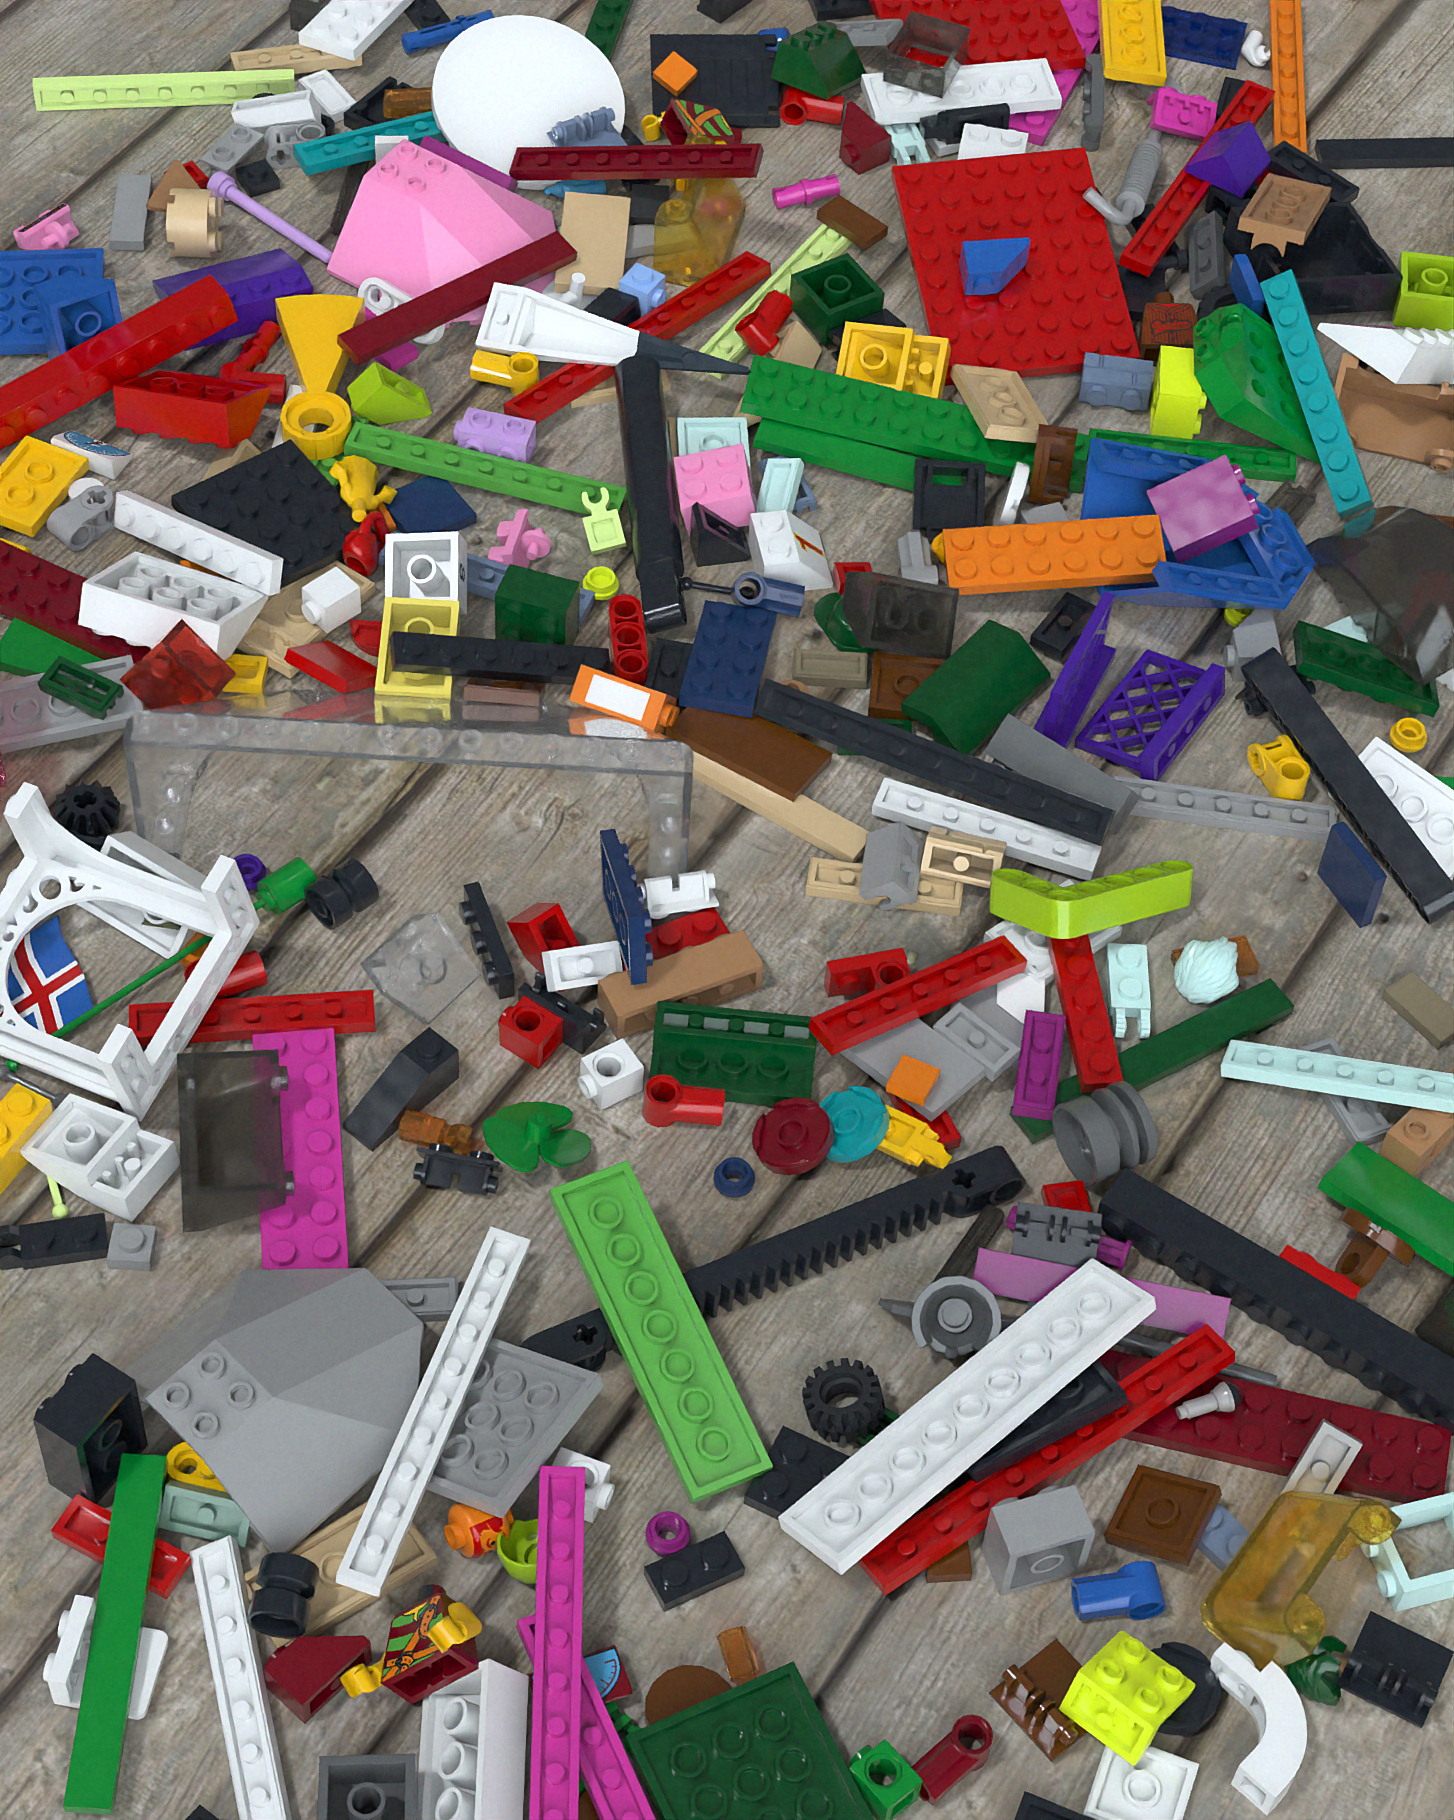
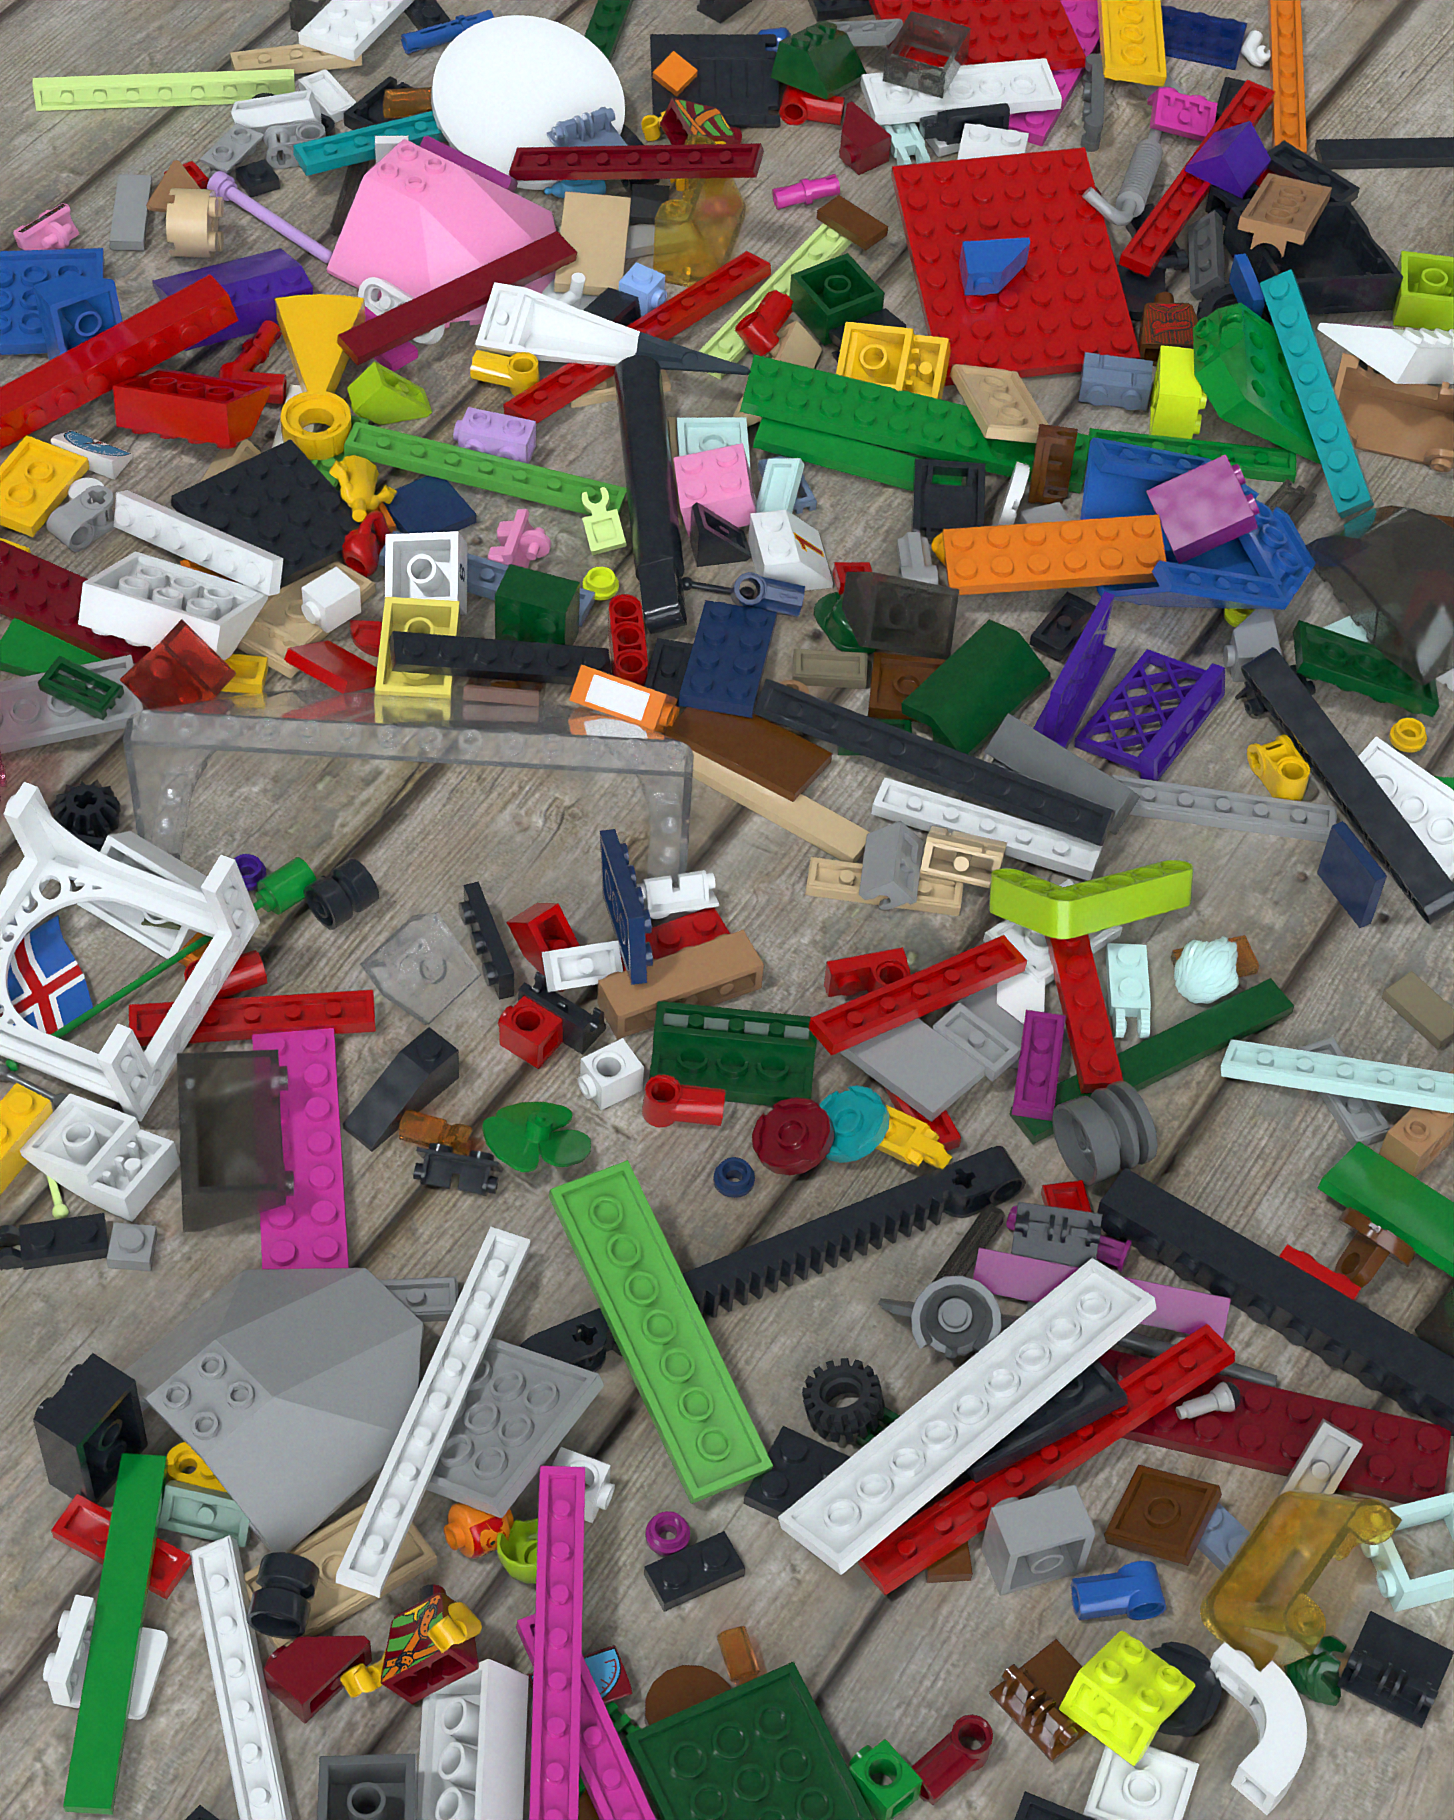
(913, 1080): orange tile -> none

